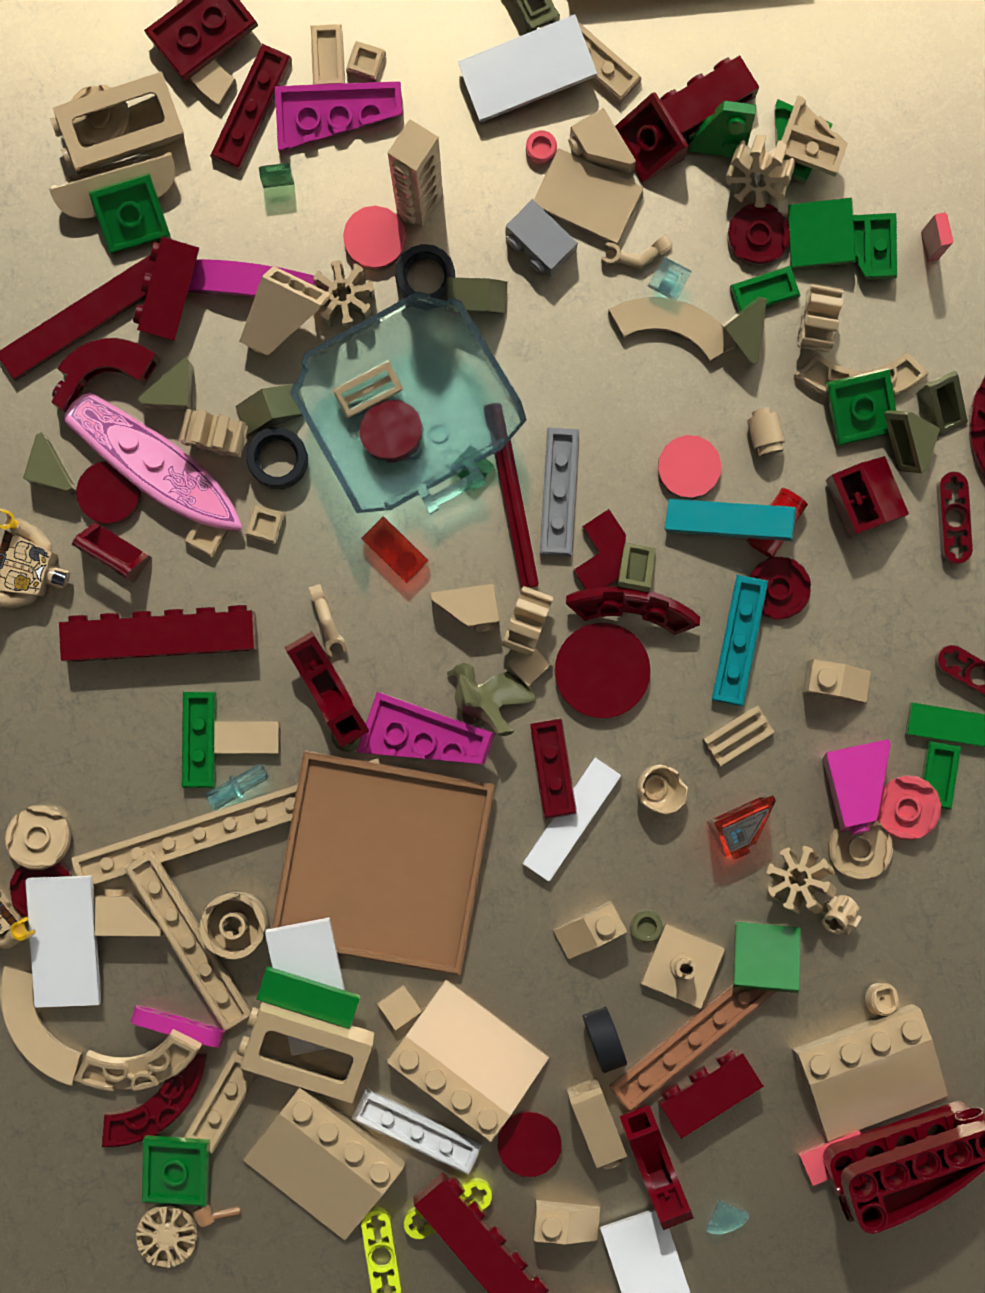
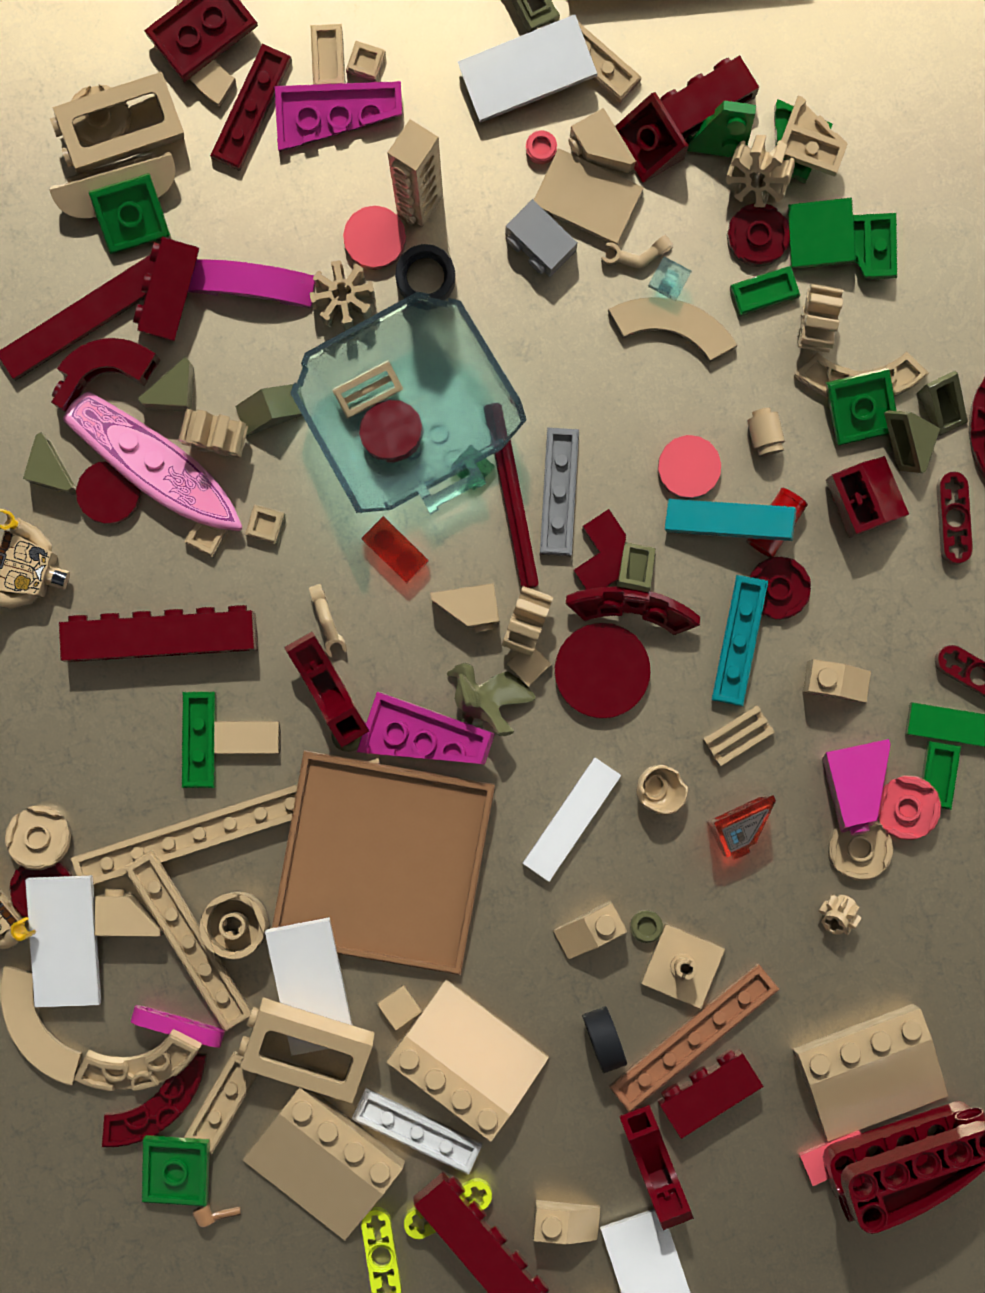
(112, 551): dark red tile -> none
(166, 1235): tan wheel -> none
(236, 786): clear light blue axle -> none
(262, 439): black tyre -> none
(276, 175): clear green tile -> none
(279, 310): tan slope -> none
(308, 997): green tile -> none
(478, 293): olive slope -> none
(529, 1143): dark red tile -> none
(553, 769): dark red tile -> none
(597, 1124): tan slope -> none
(726, 1218): clear light blue tile -> none
(747, 328): olive slope -> none
(766, 957): green tile -> none
(810, 871): tan gear -> none
(881, 999): tan tile -> none
(937, 236): coral tile -> none

